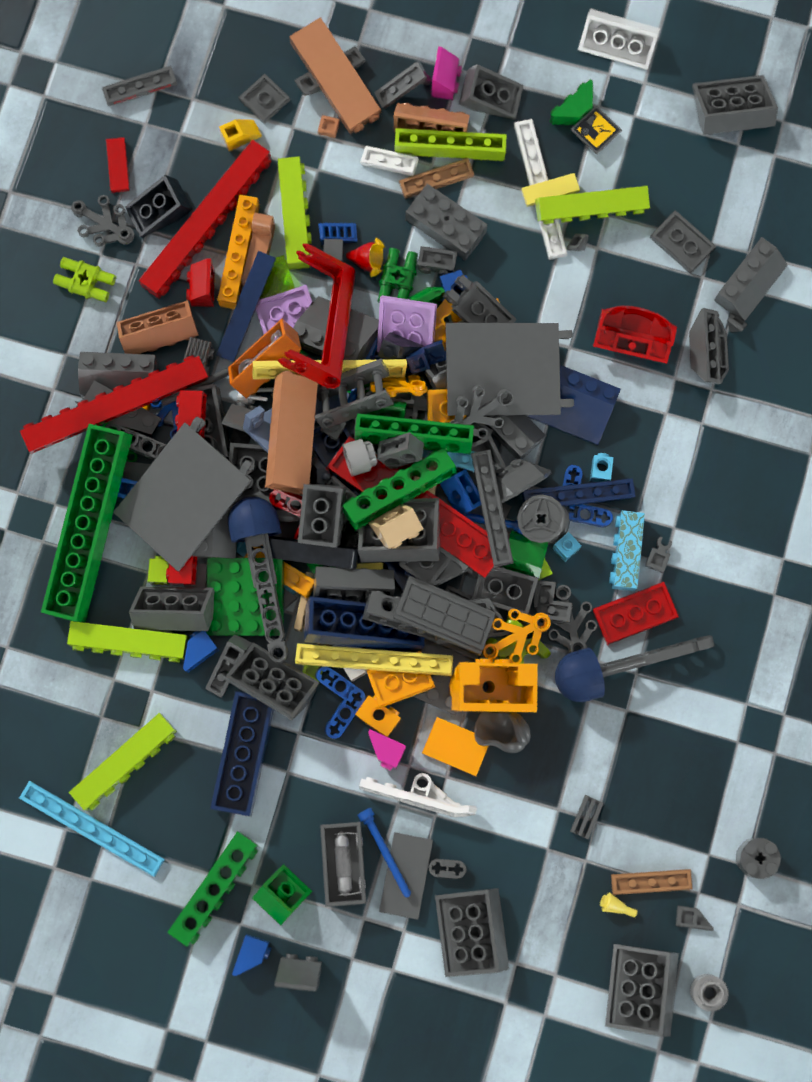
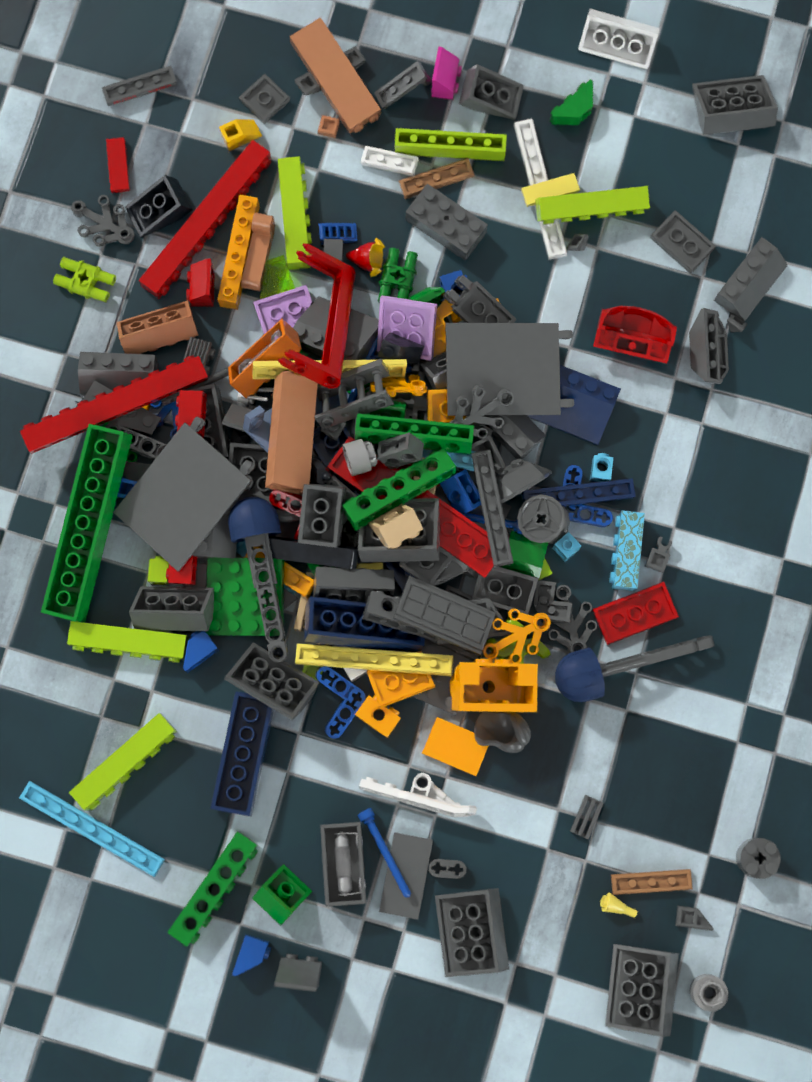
(231, 654): dark grey slope -> none
(246, 306): dark blue tile -> none
(387, 750): dark pink slope -> none
(424, 118): nougat slope -> none
(426, 356): dark blue slope -> none
(436, 260): dark grey bracket -> none
(596, 130): piece -> none

